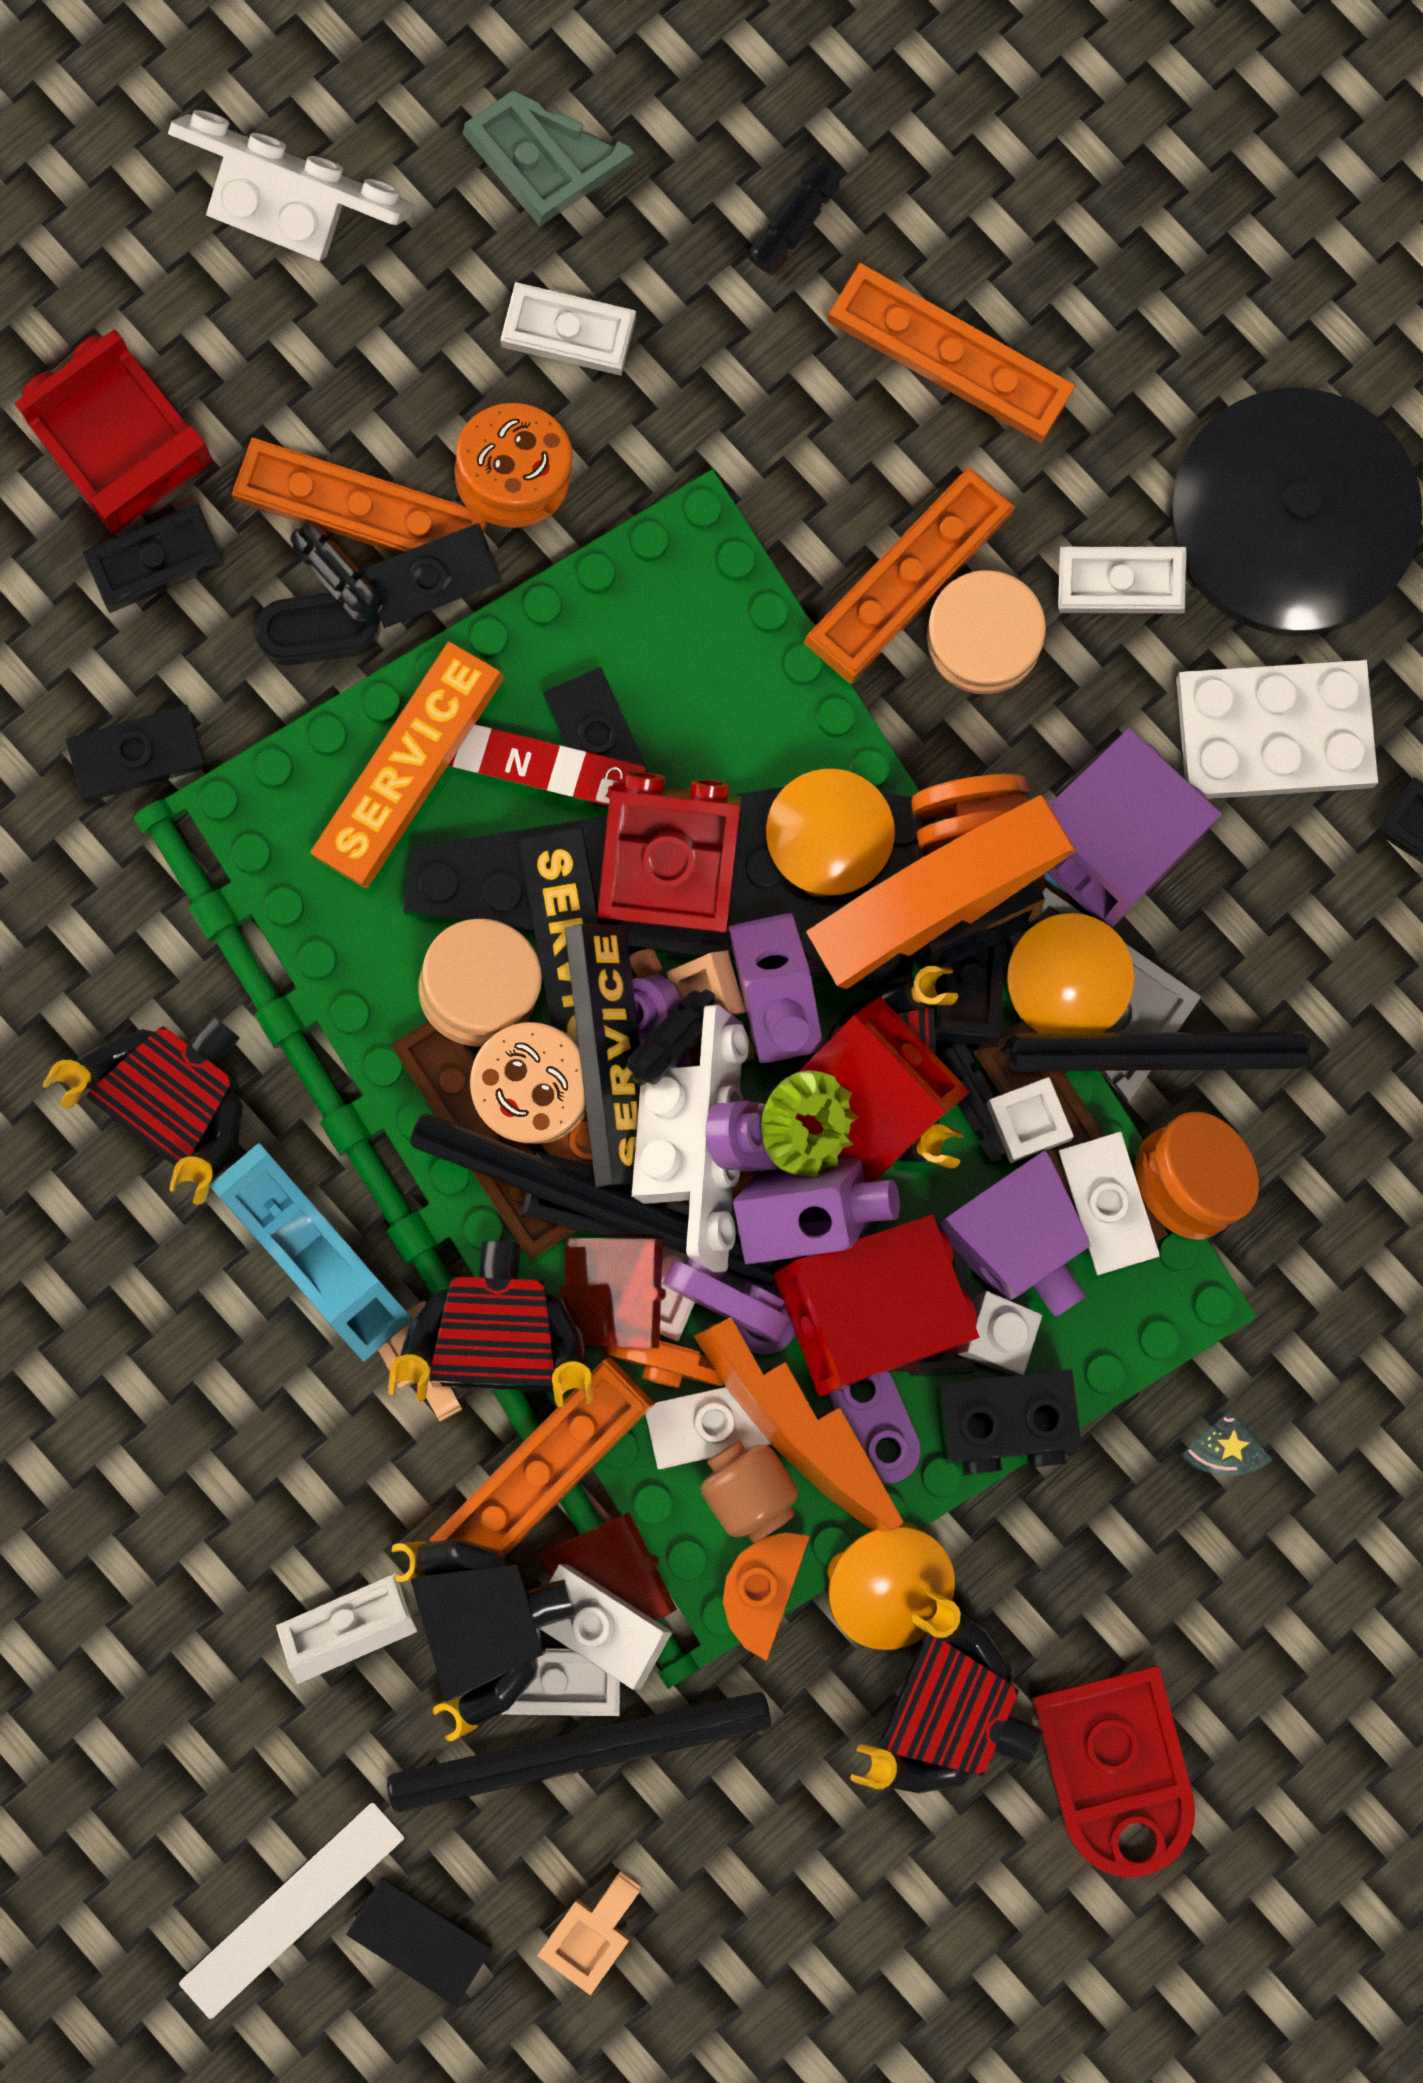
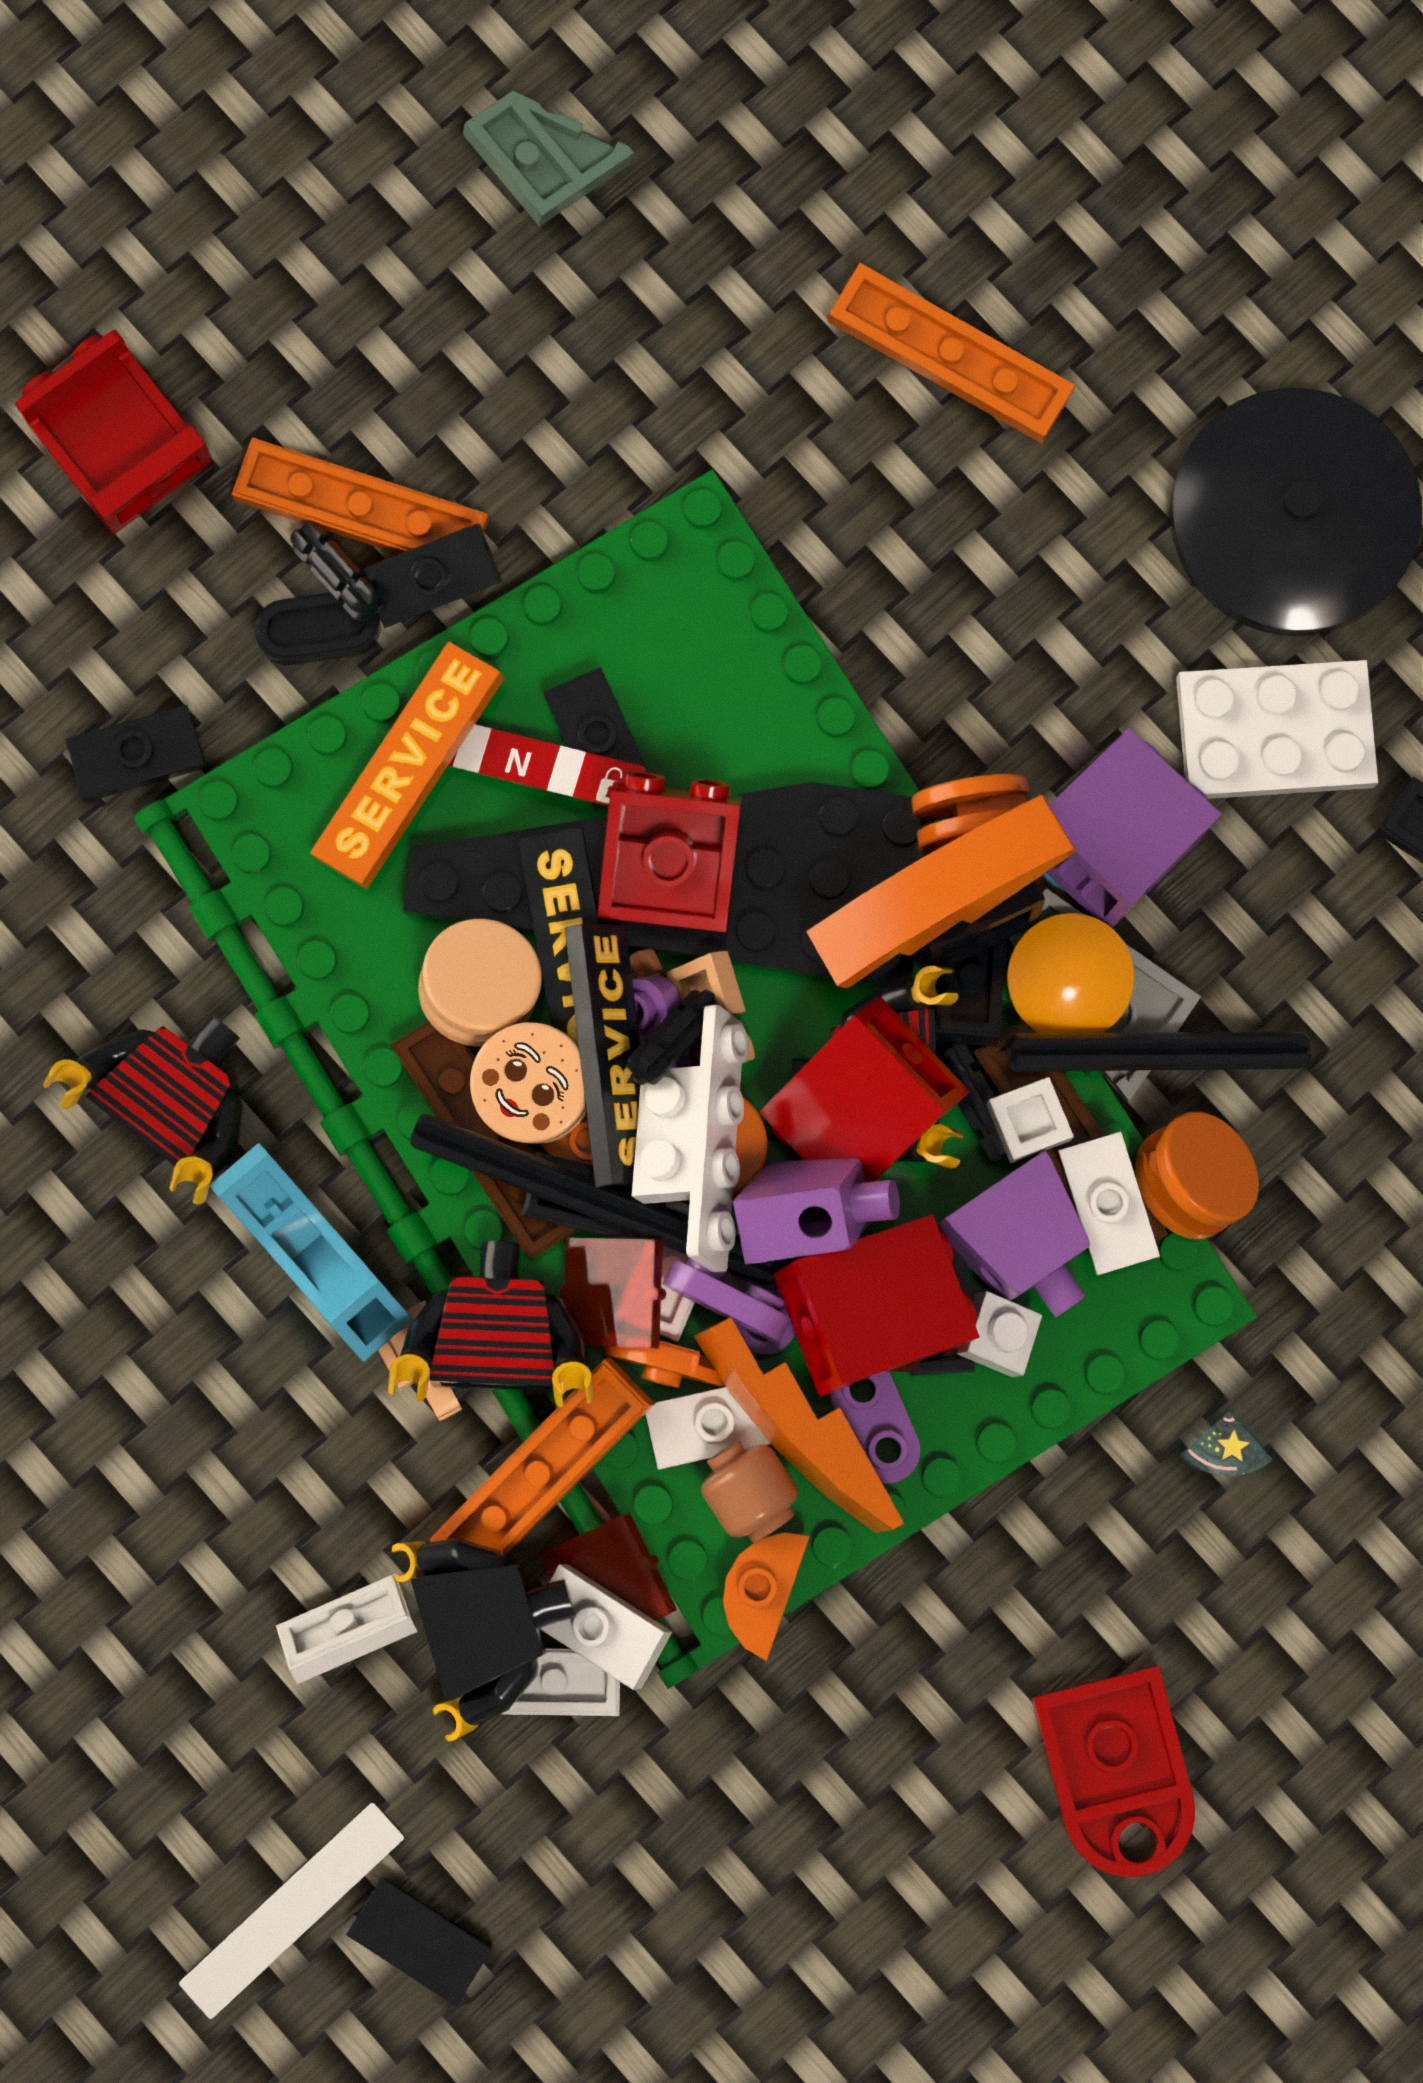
(153, 558): black plate -> none
(279, 193): white bracket -> none
(513, 465): orange head -> none
(568, 328): white plate -> none
(578, 1752): black axle -> none
(588, 1939): light nougat plate -> none
(736, 1137): medium lavender plate -> none
(780, 1000): medium lavender torso -> none
(788, 1141): lime gear -> none
(794, 218): black axle -> none
(830, 832): light orange dish -> none
(886, 1582): light orange dish -> none
(909, 575): orange tile -> none
(949, 1710): torso -> none
(985, 632): light nougat head -> none
(1009, 1419): black brick -> none
(1122, 580): white plate -> none

